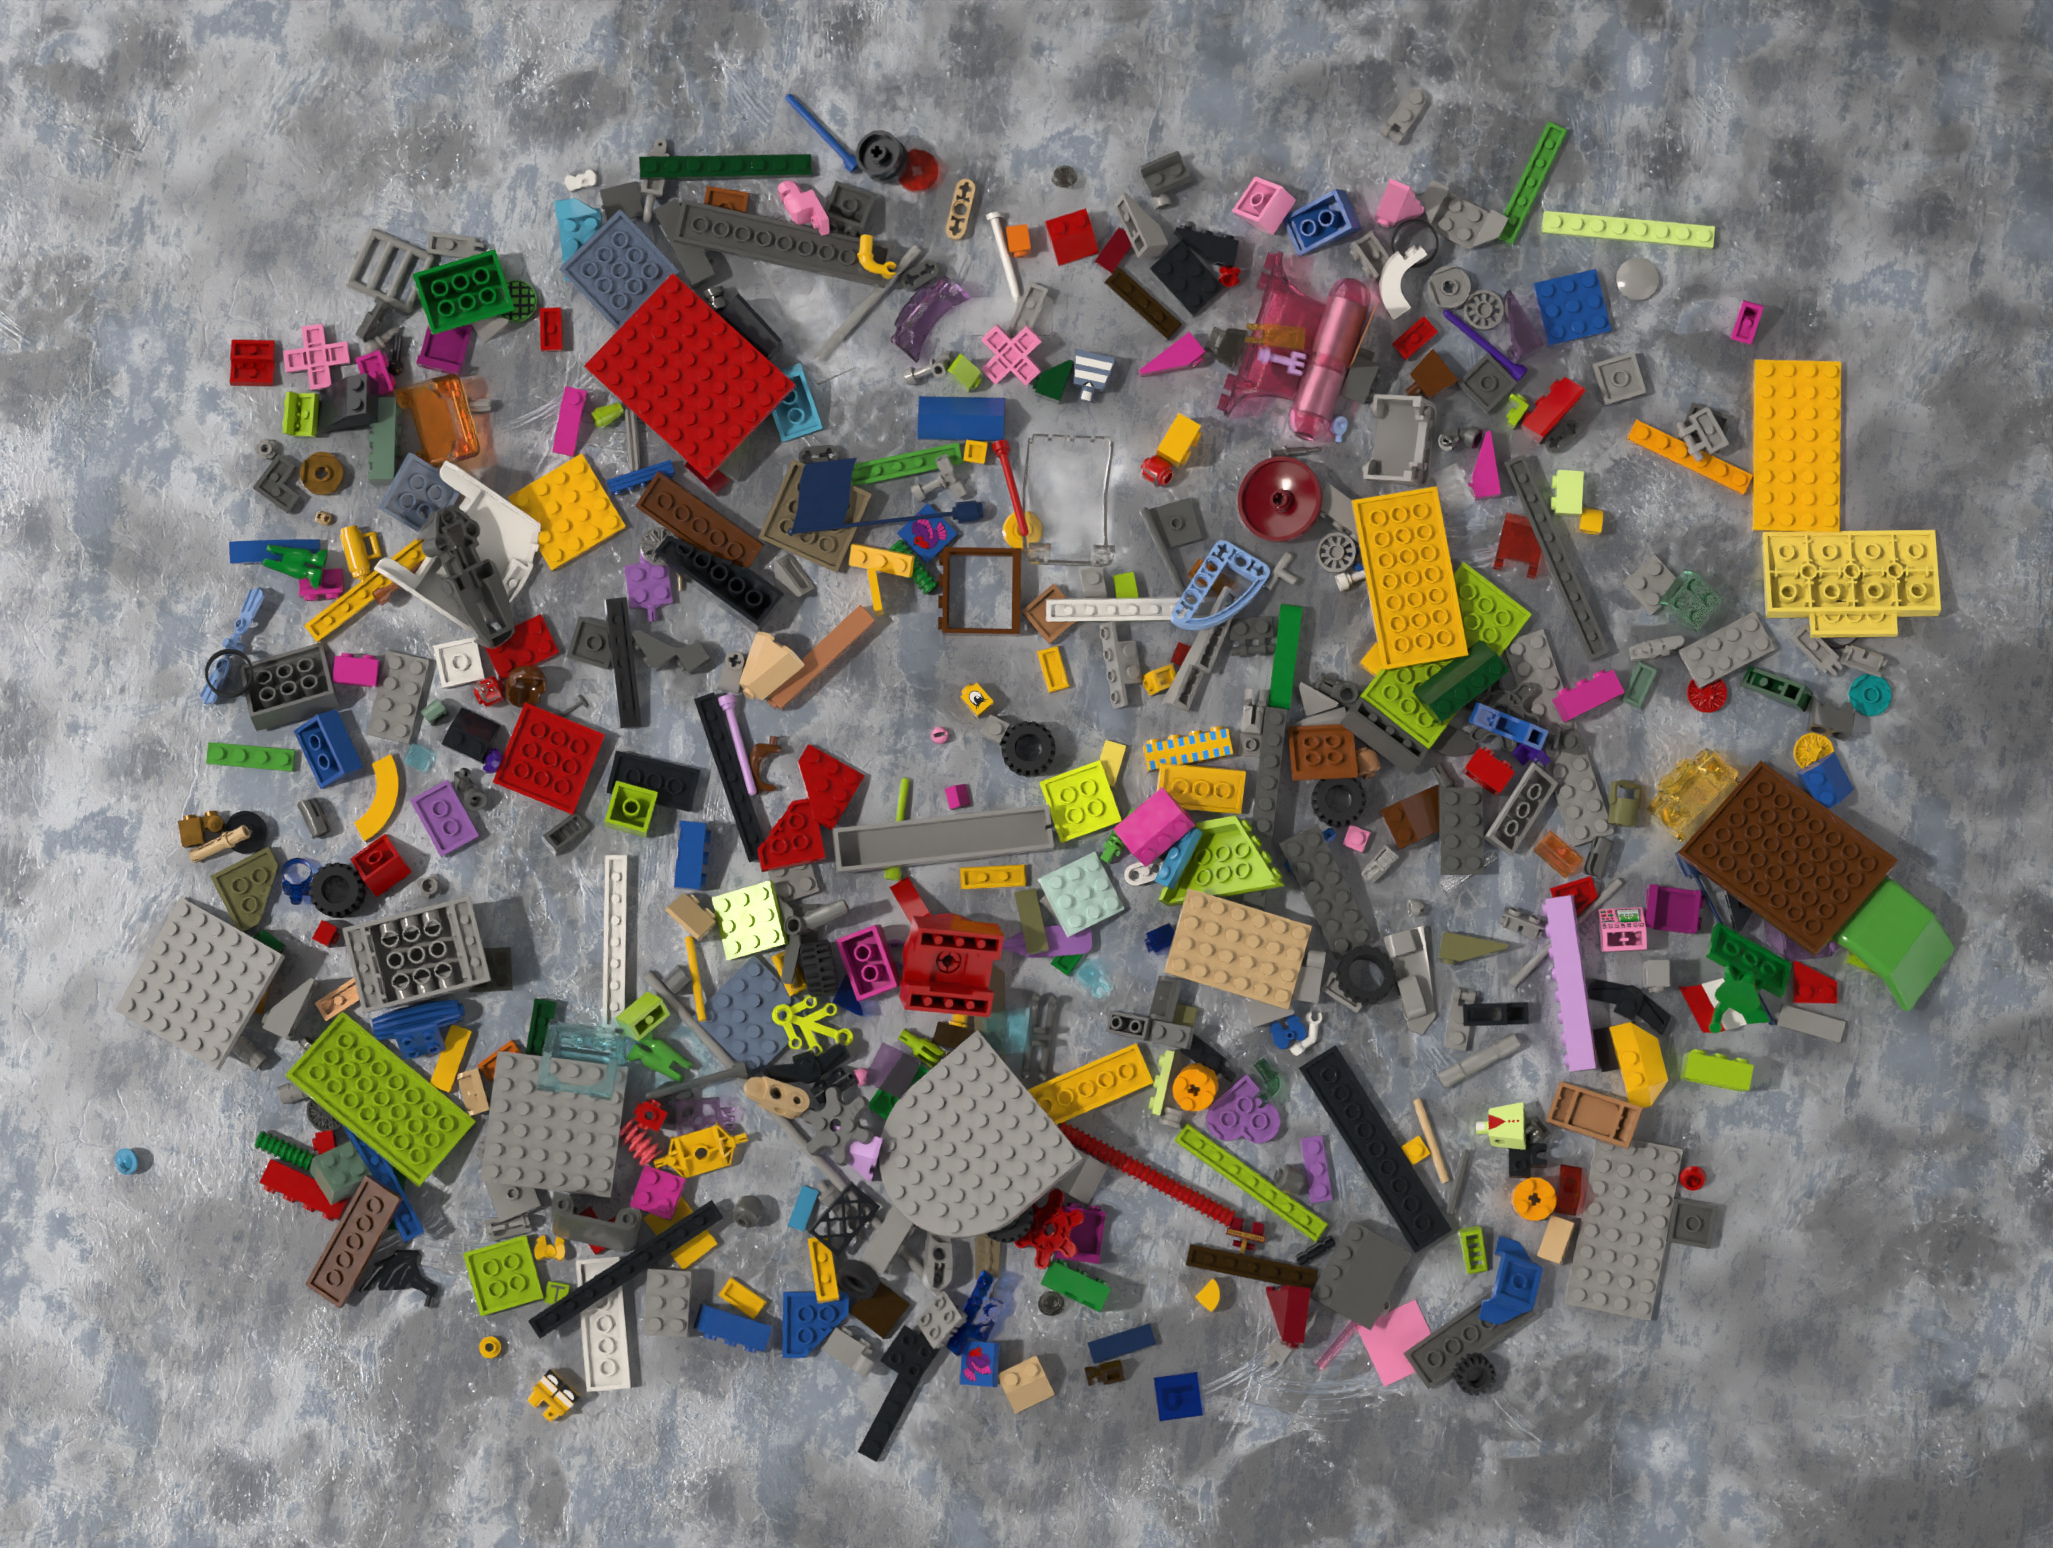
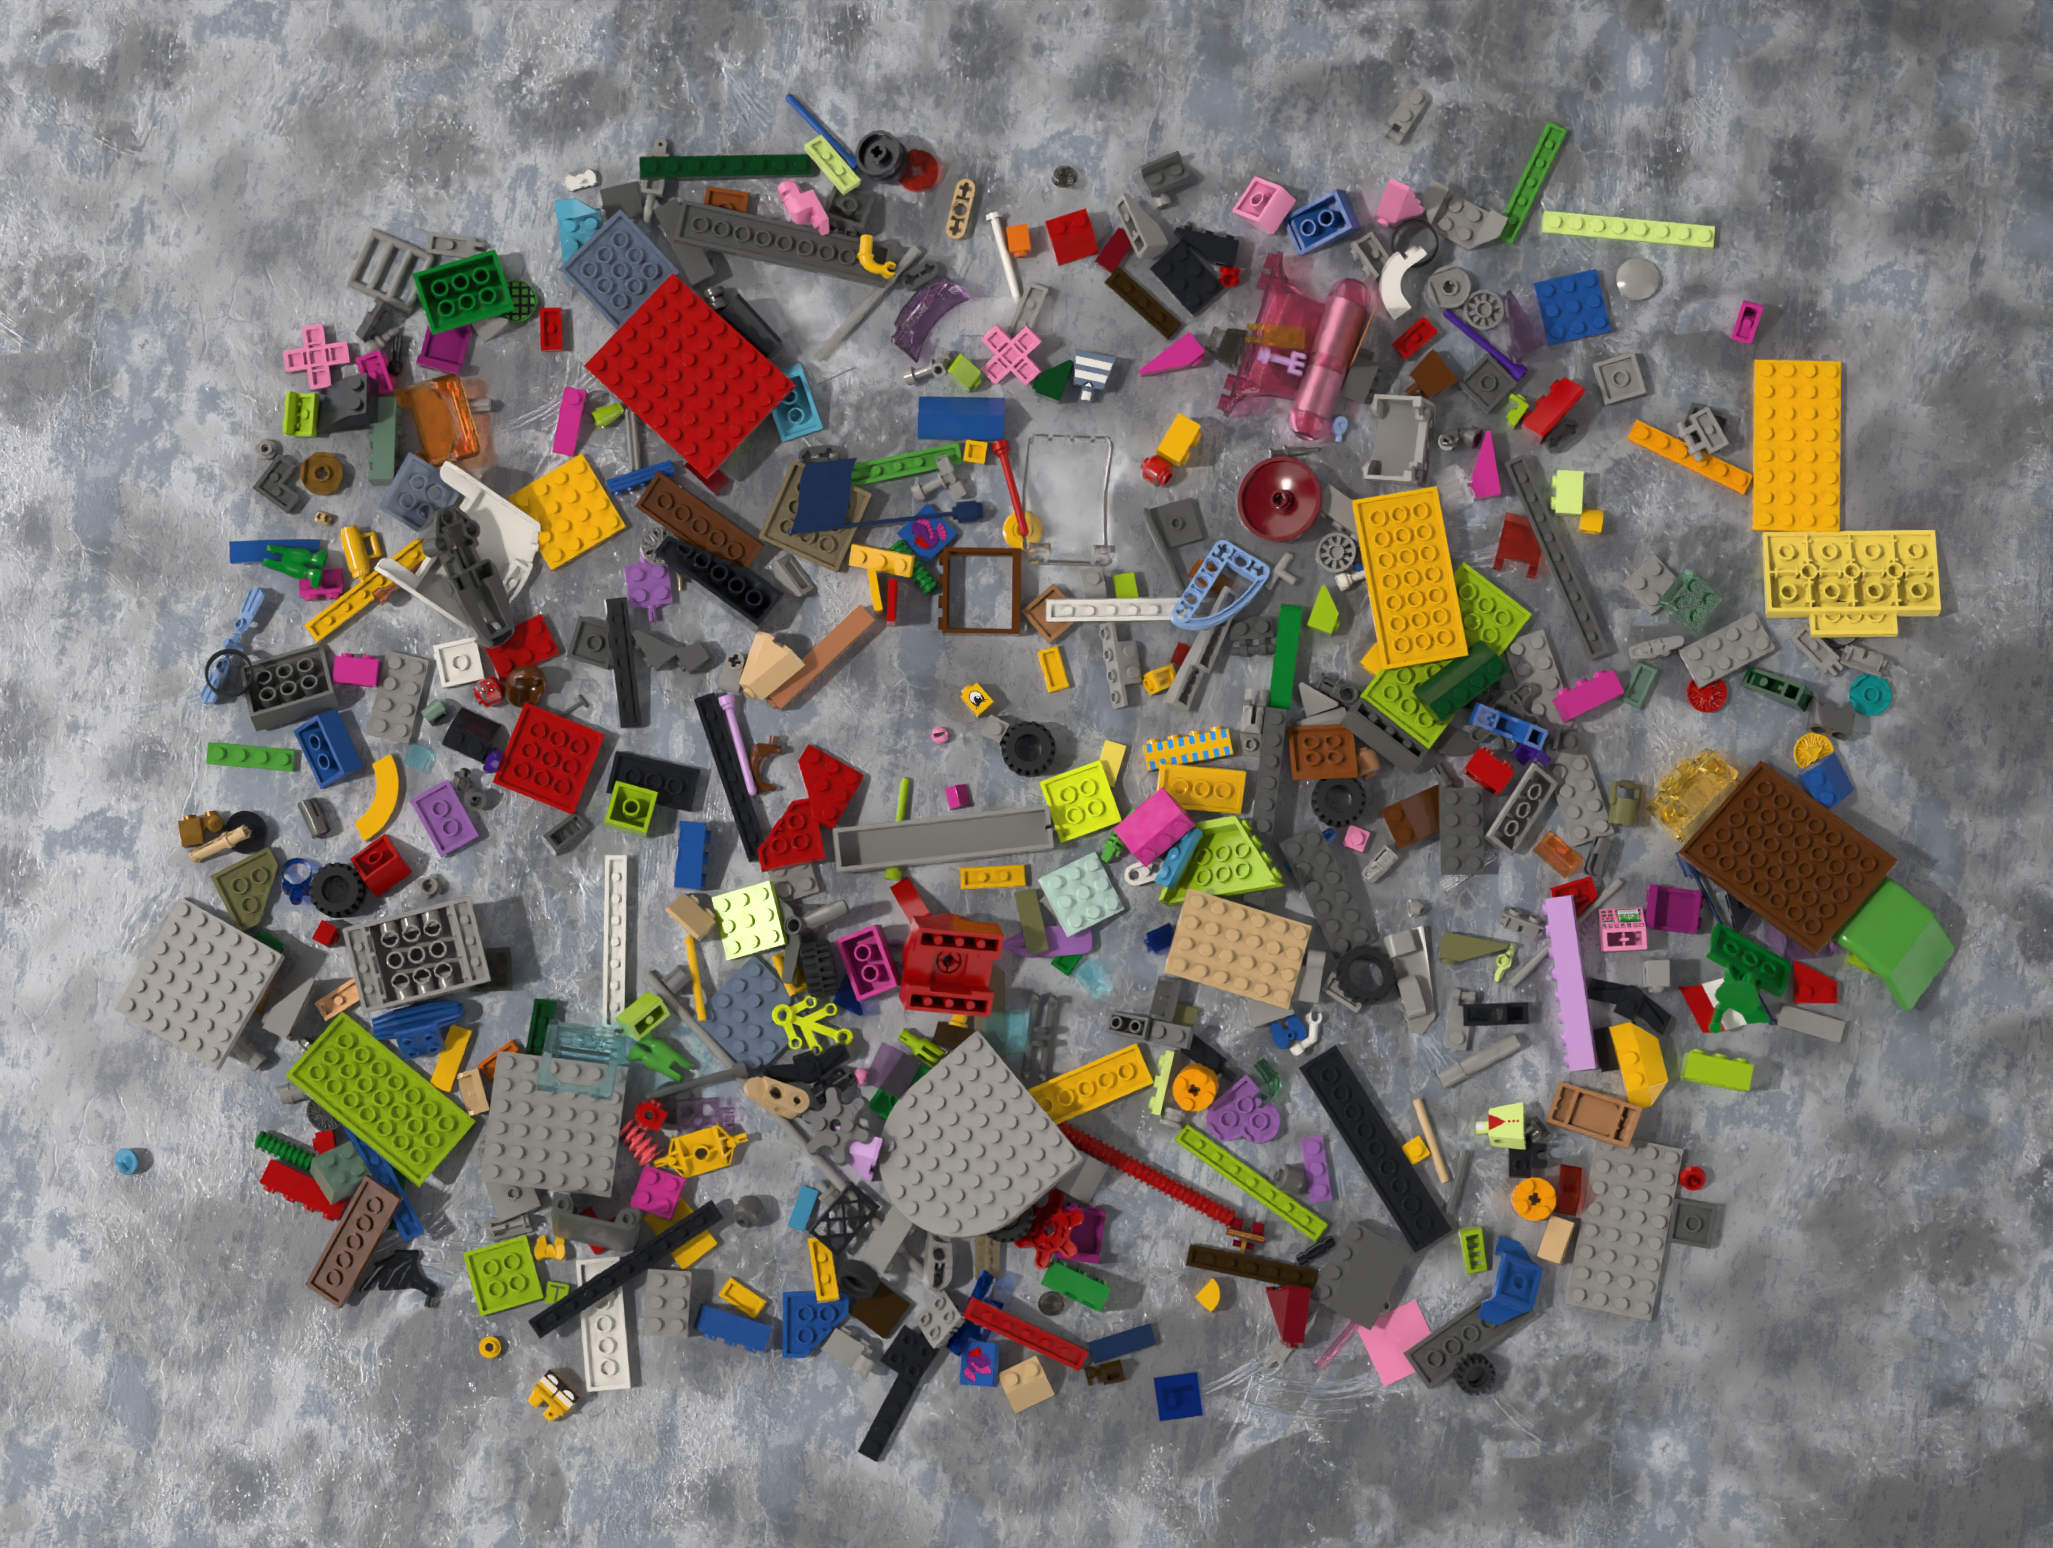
(252, 362): red slope -> none
(832, 164): none -> yellowish green plate
(892, 602): none -> red tile
(1025, 1333): none -> red plate
(1324, 614): none -> lime slope
(1504, 962): none -> yellowish green piece

